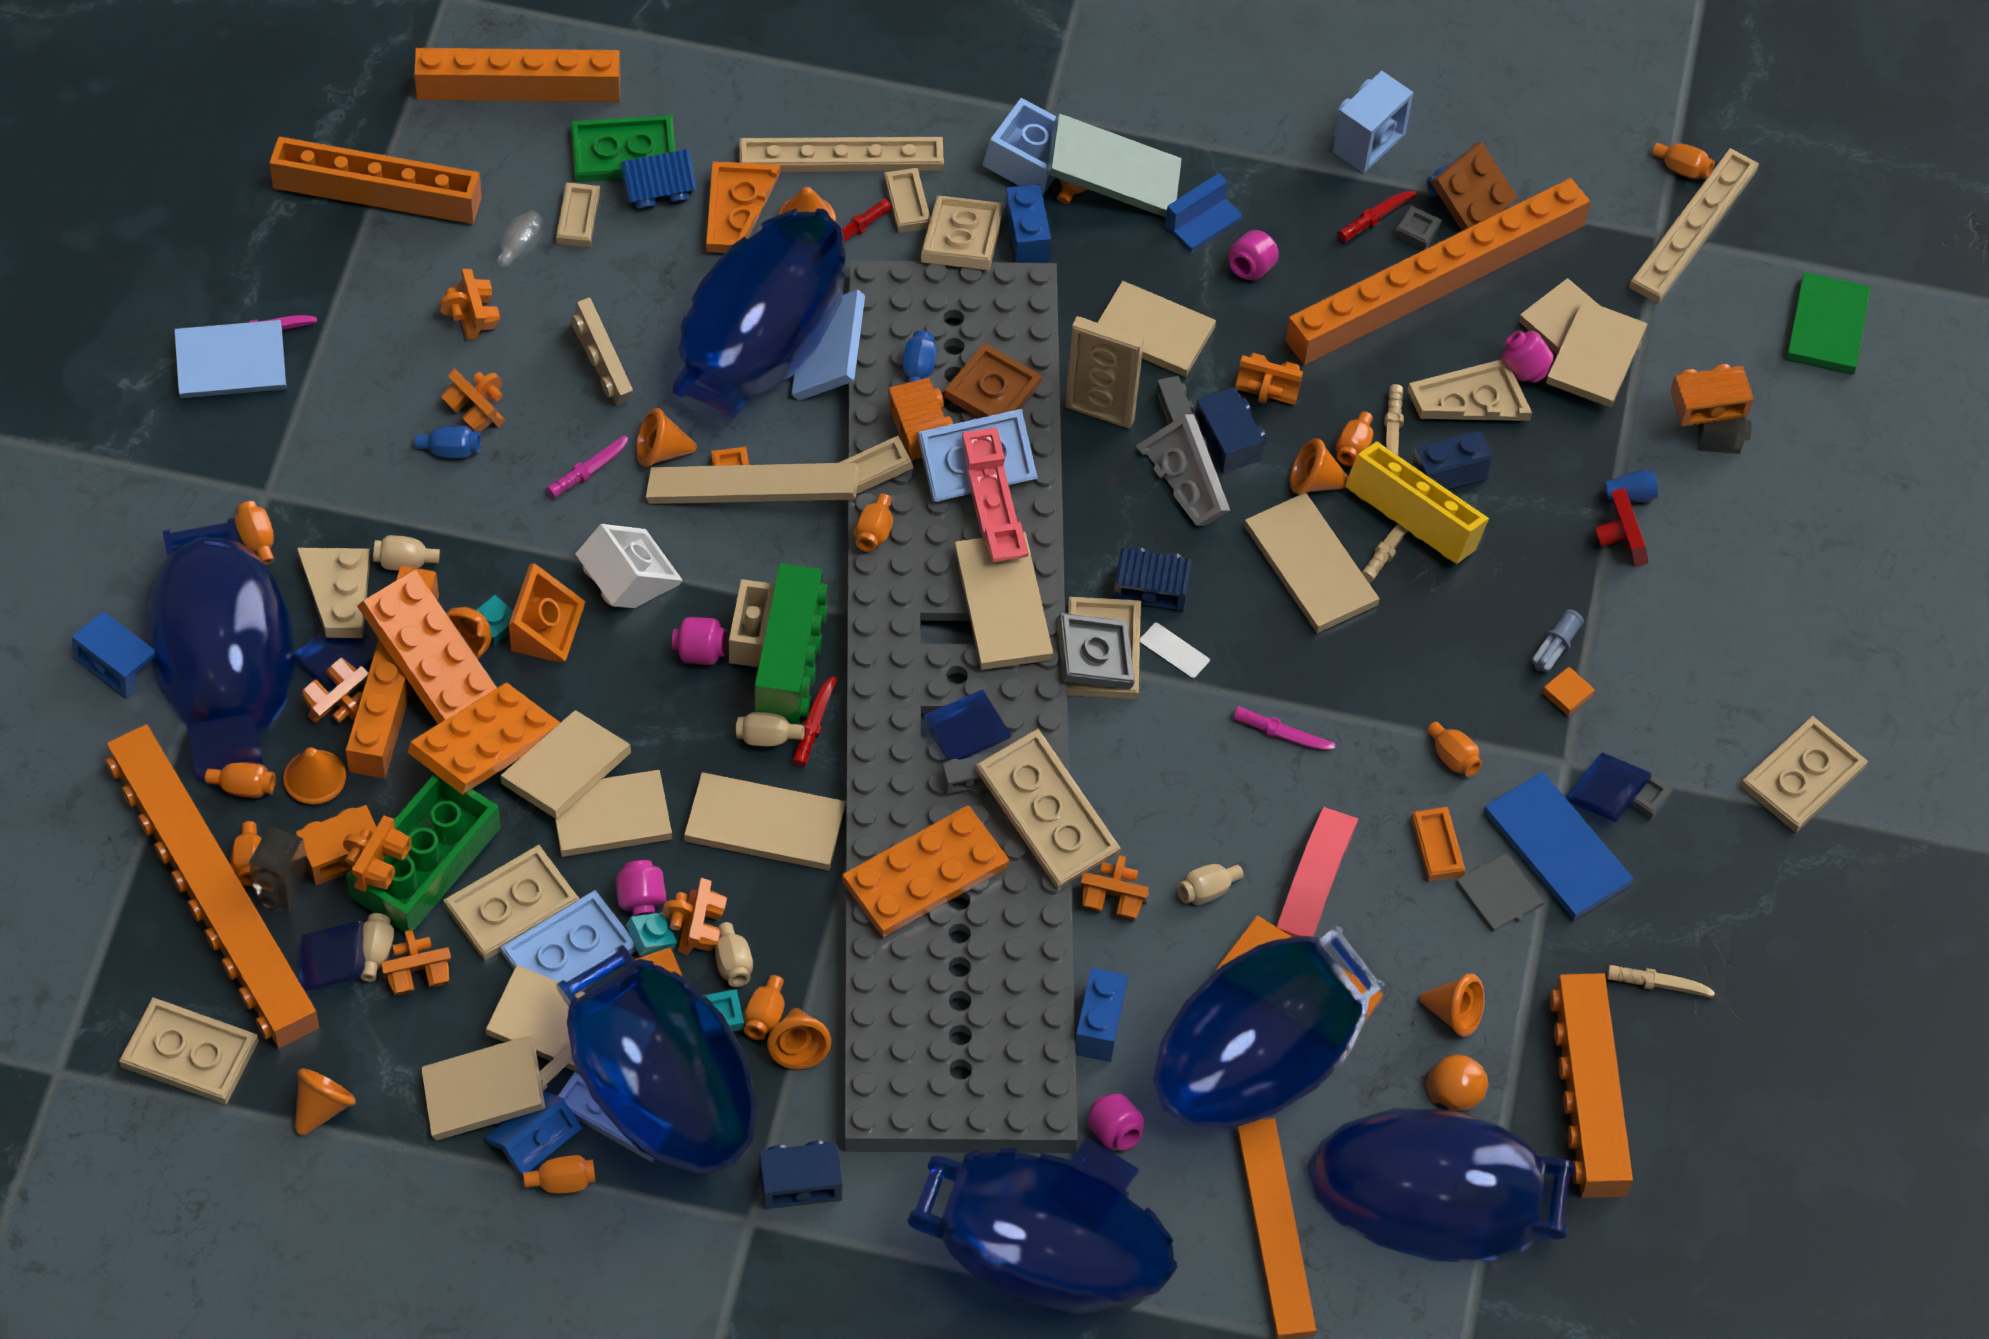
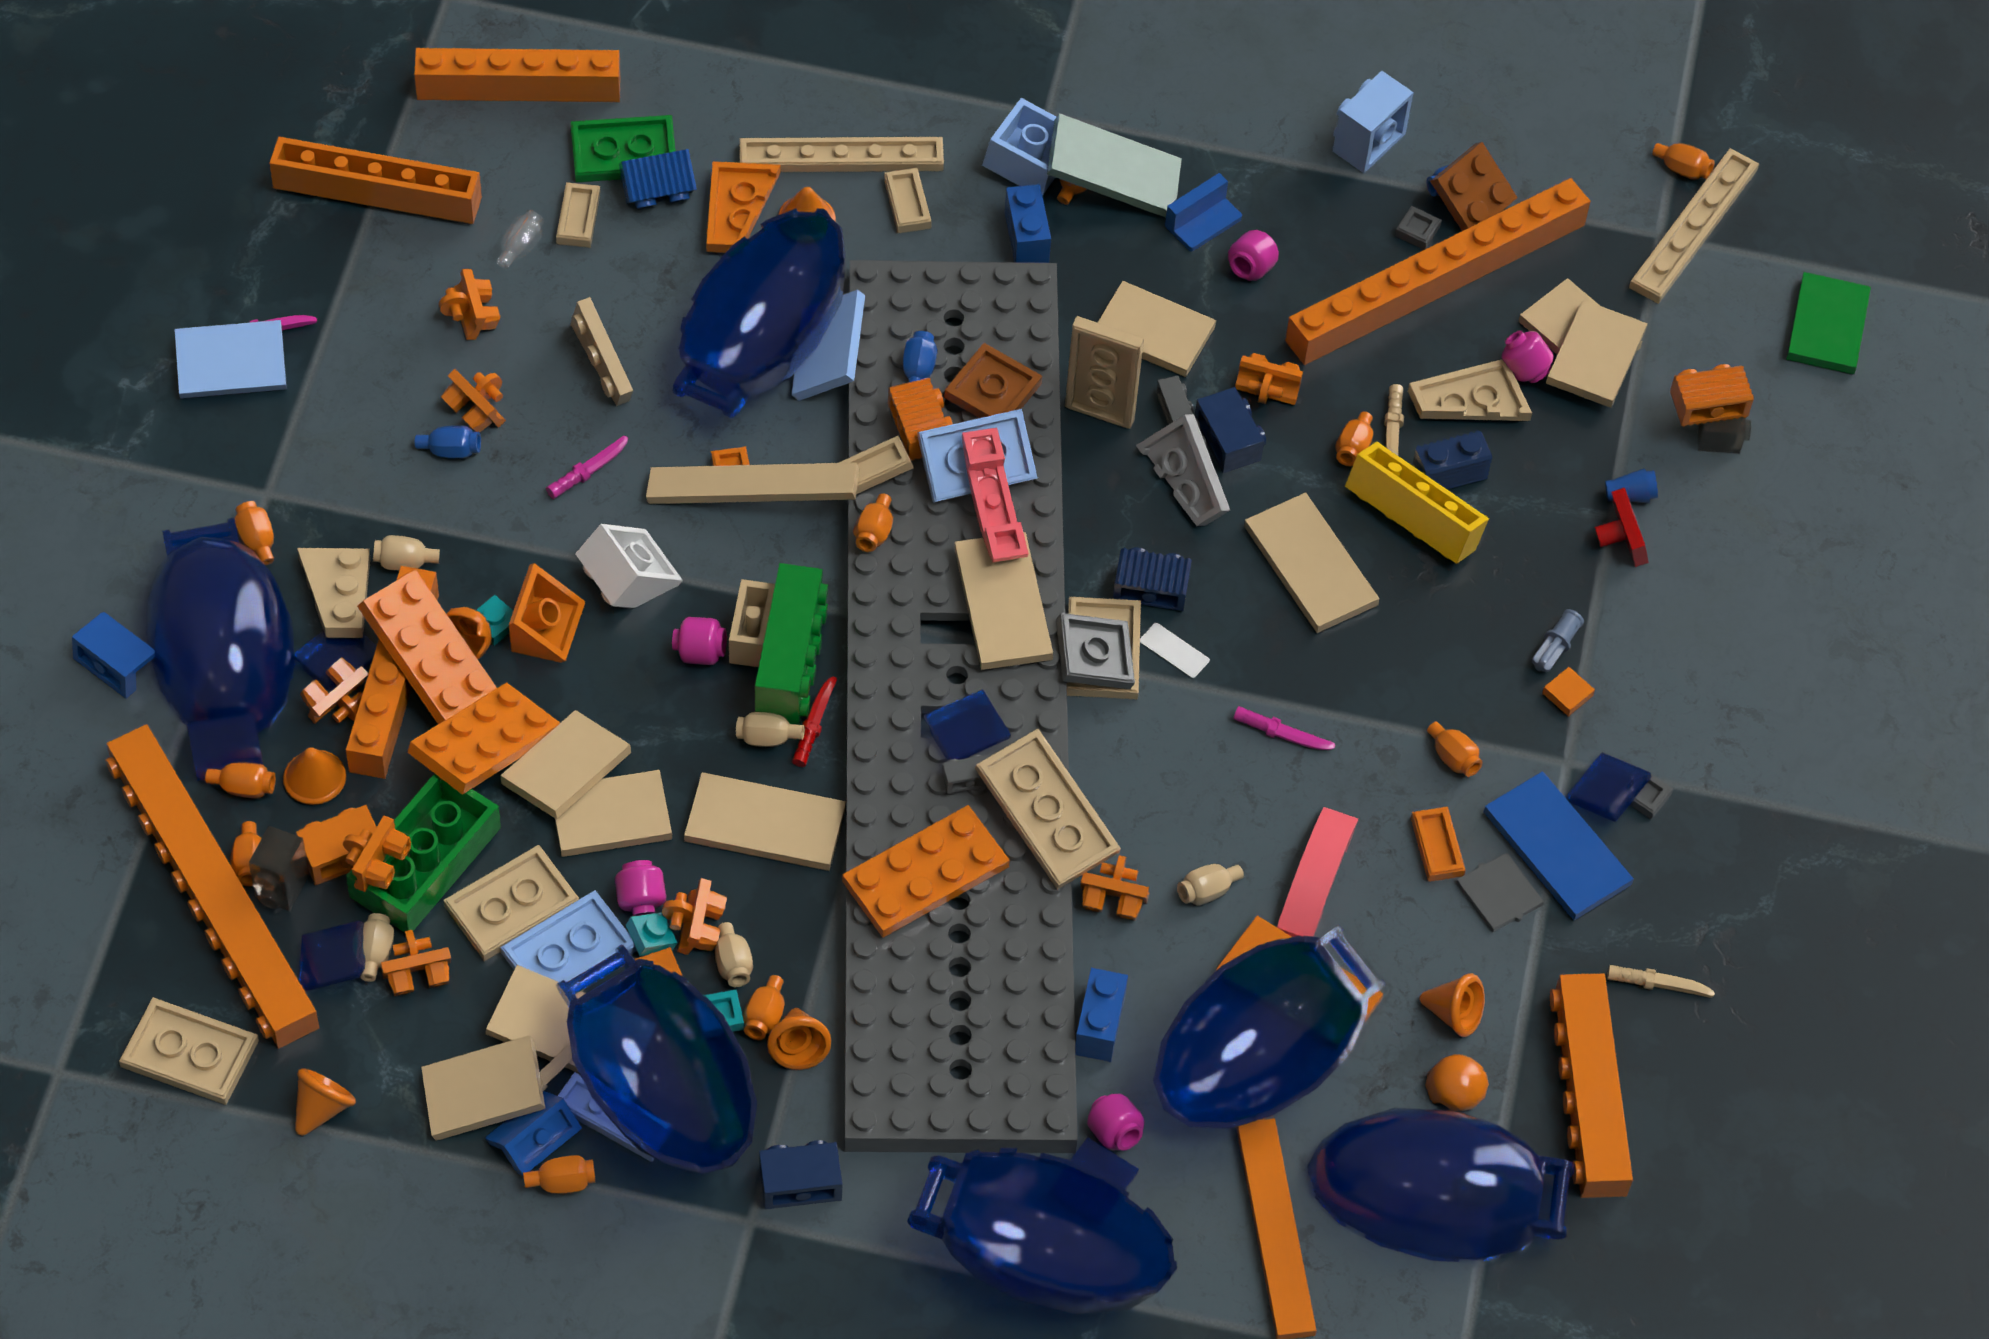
(661, 439): orange hat -> none
(860, 222): red piece -> none
(962, 232): tan tile -> none
(1316, 470): orange hat -> none
(1370, 218): red piece -> none
(1384, 552): tan piece -> none
(1804, 774): tan tile -> none

